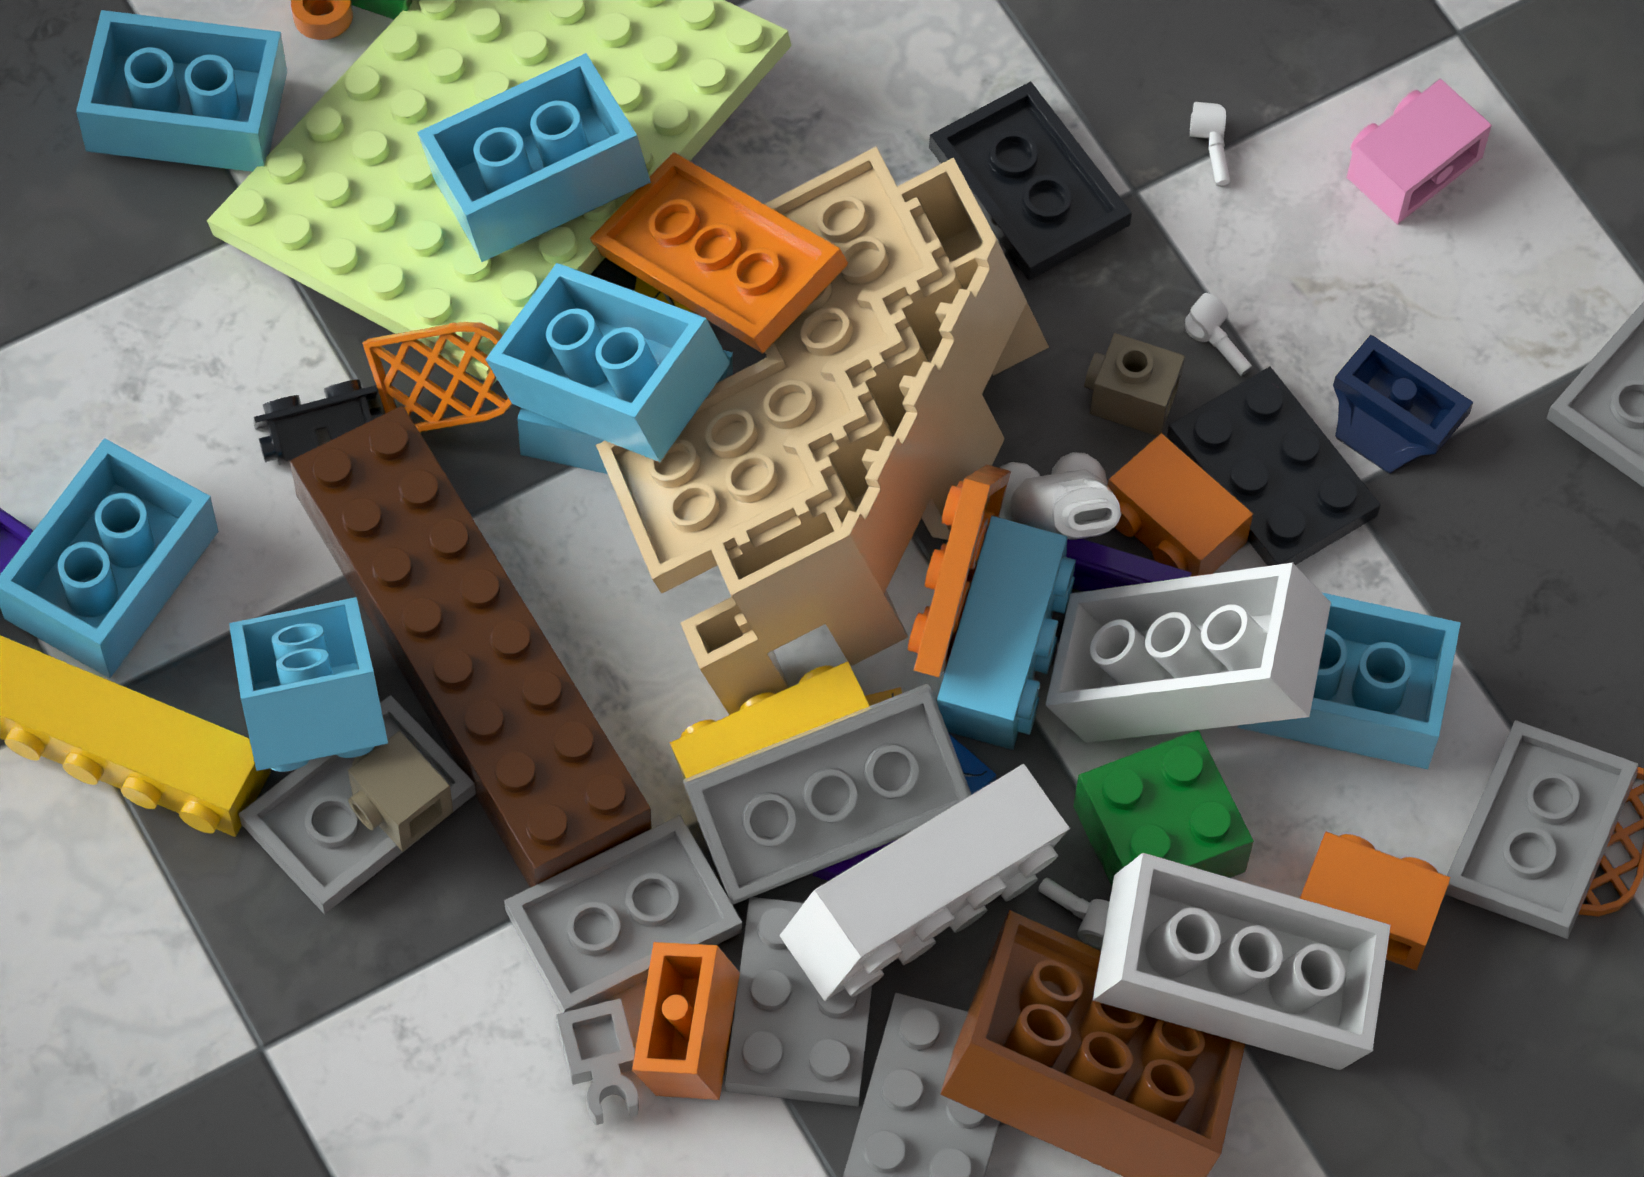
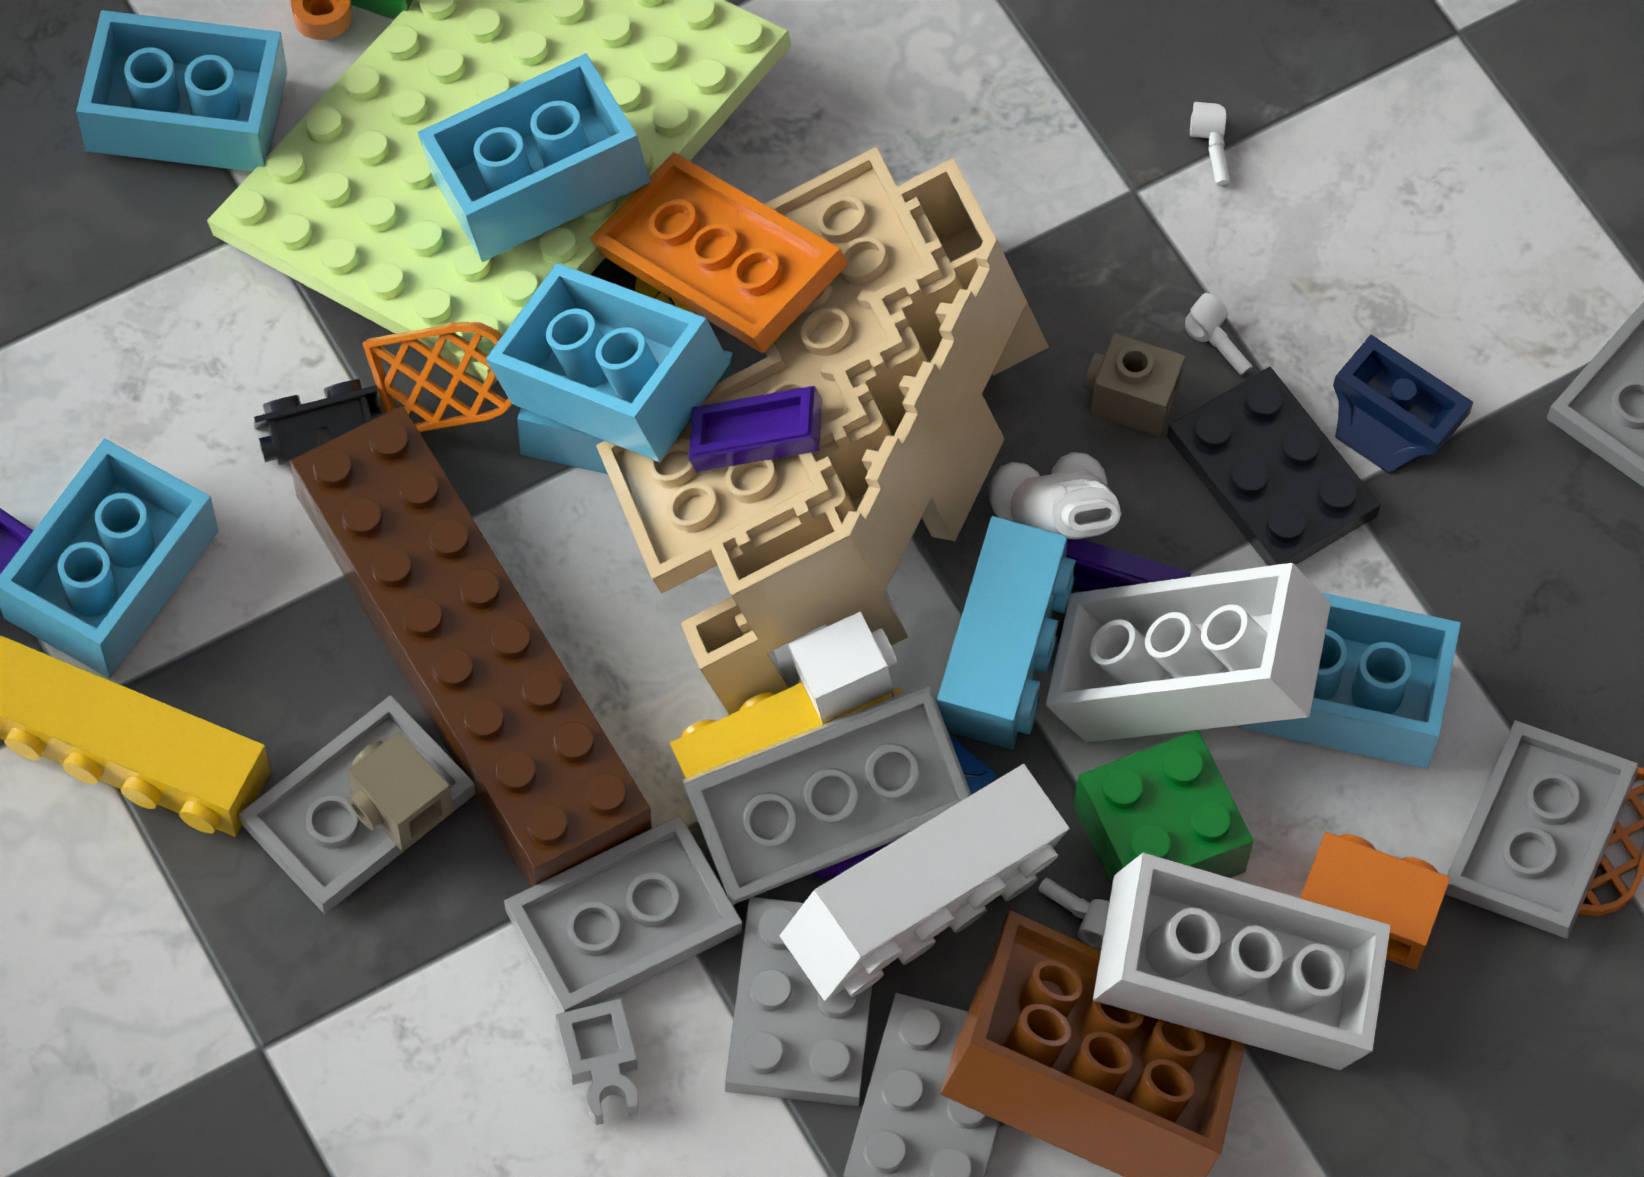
(307, 685): medium azure brick -> none
(686, 1020): orange brick -> none
(755, 429): none -> dark purple tile
(844, 666): none -> white brick
(954, 565): orange plate -> none
(1032, 180): black plate -> none
(1179, 509): orange brick -> none
(1417, 150): bright pink brick -> none

